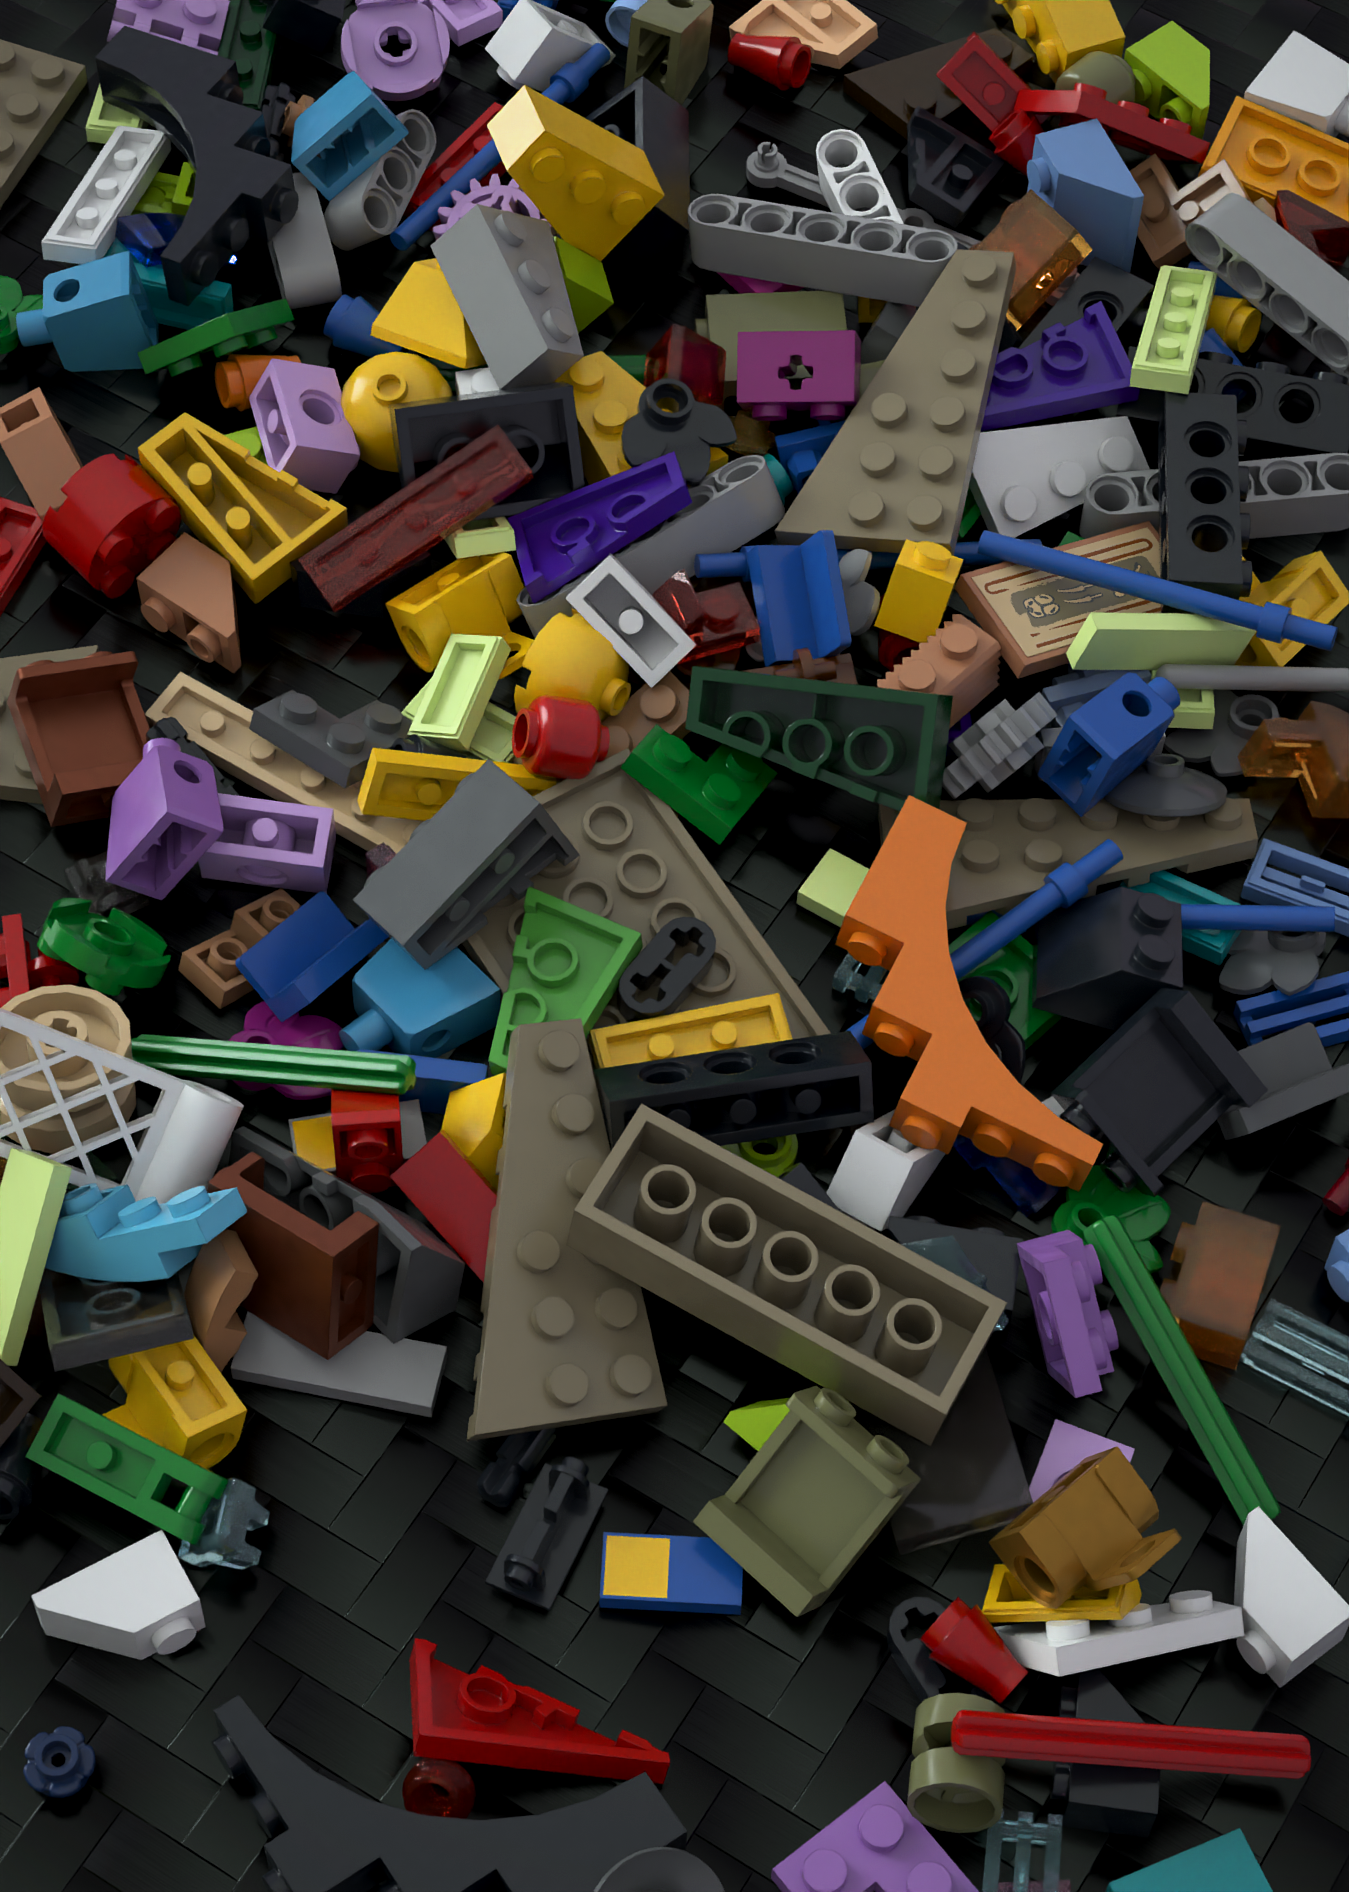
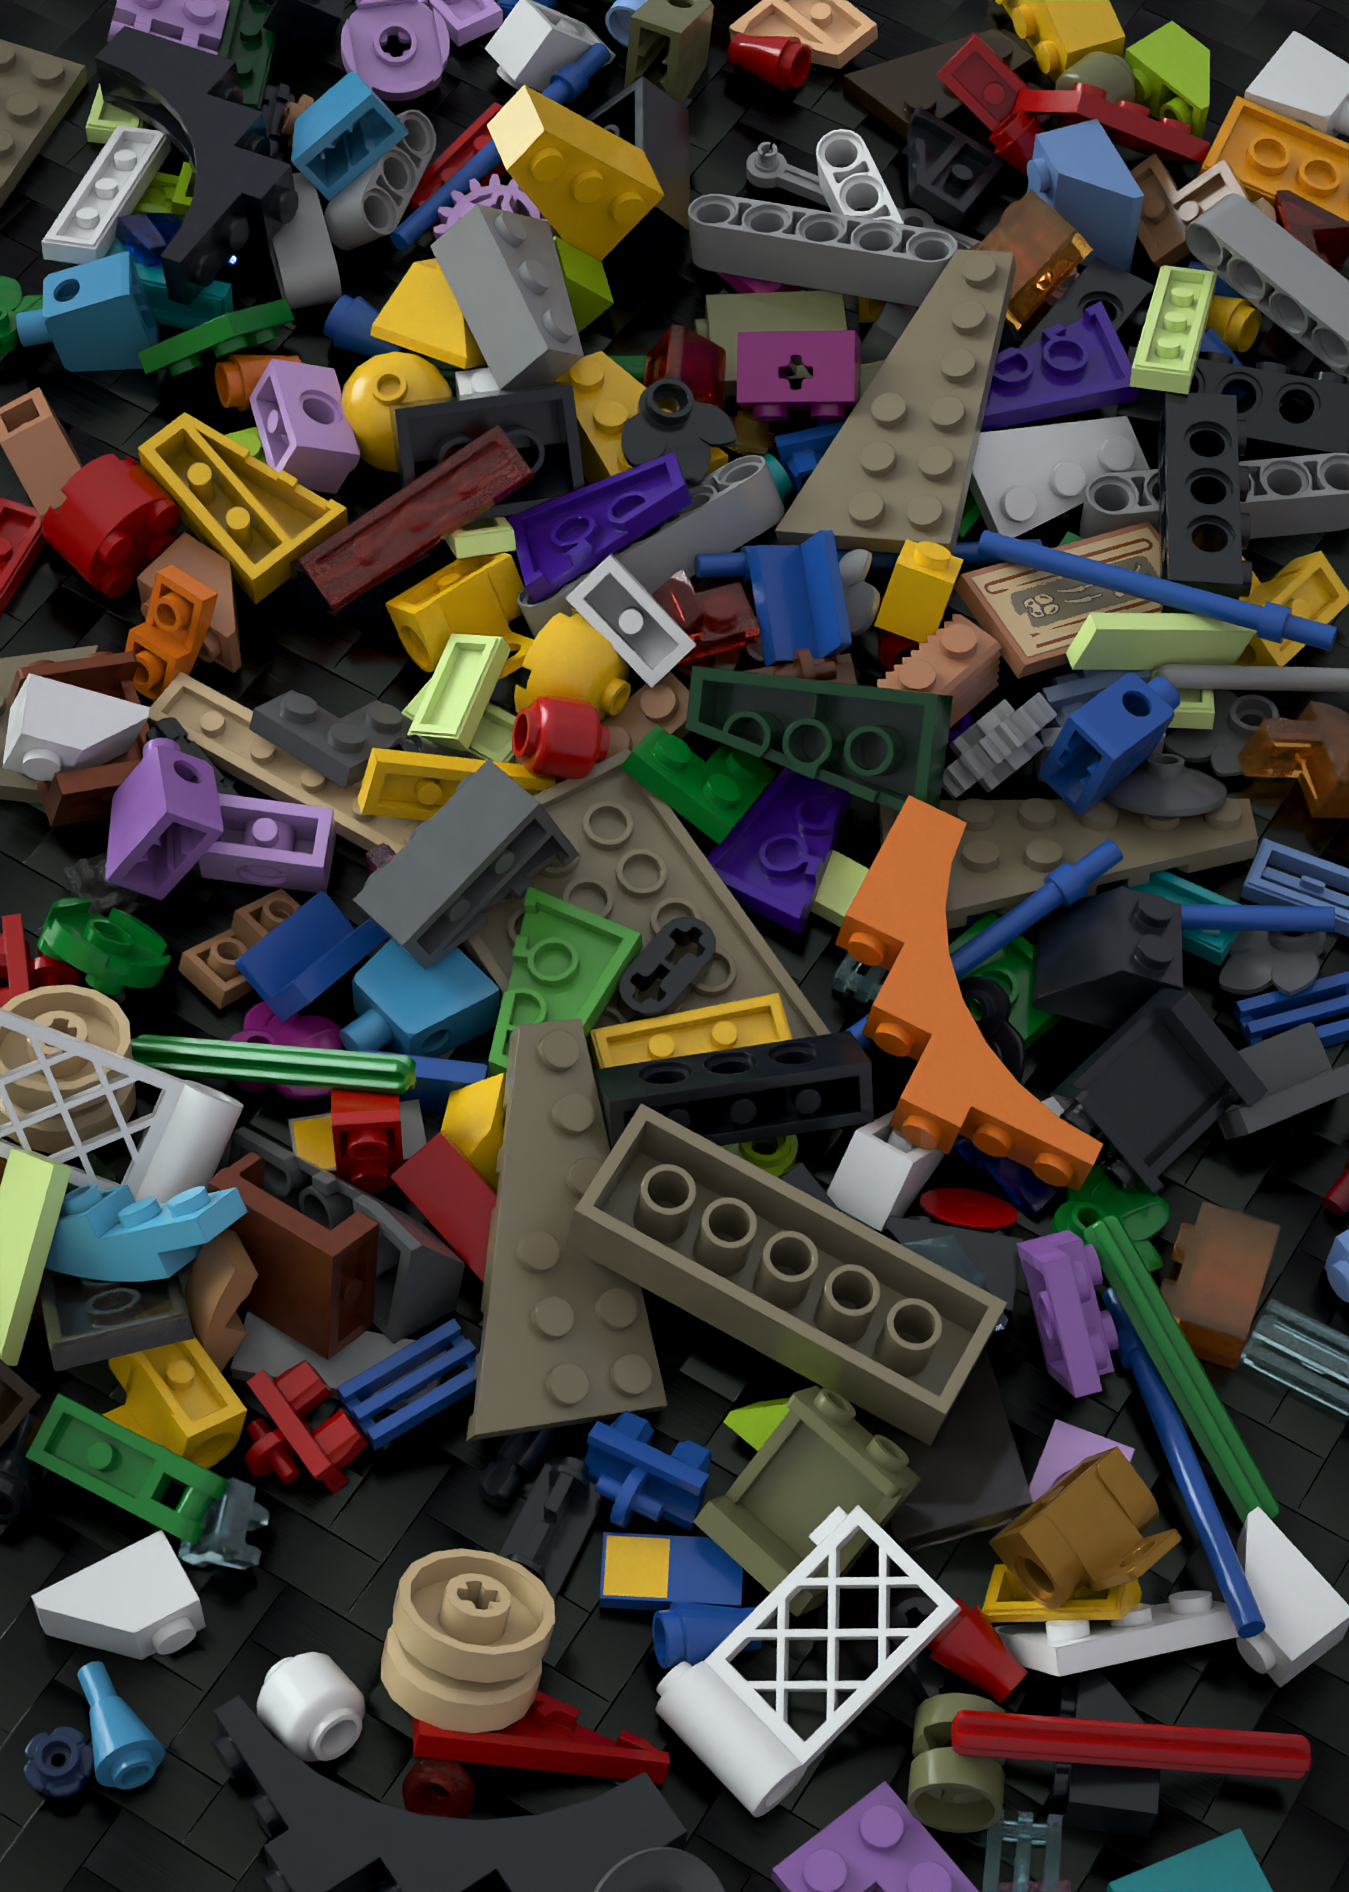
(67, 728): none -> white slope
(121, 1743): none -> dark azure cone
(172, 631): none -> orange slope
(311, 1707): none -> white head
(321, 1450): none -> red hips
(401, 1363): none -> blue tile
(467, 1640): none -> tan wheel
(645, 1477): none -> blue hips
(694, 1631): none -> blue cone
(736, 1728): none -> white piece
(783, 848): none -> dark purple wing
(968, 1208): none -> red piece
(1187, 1474): none -> blue bar

